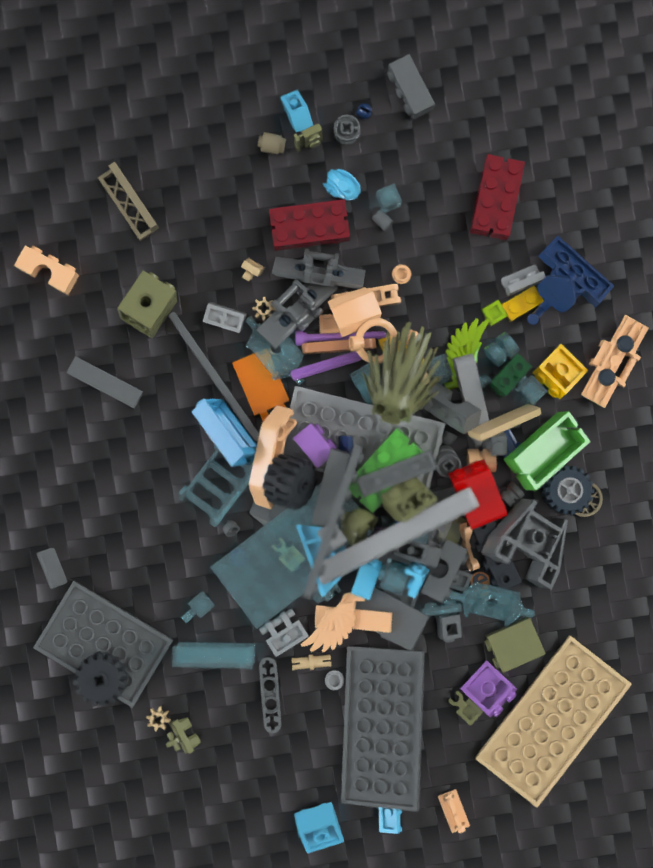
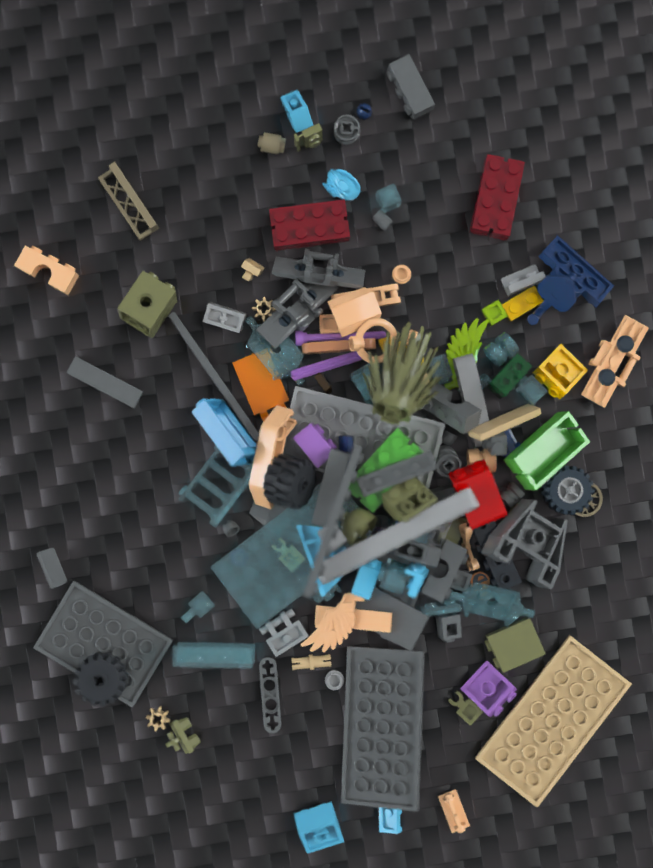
(323, 383): none -> dark brown tile

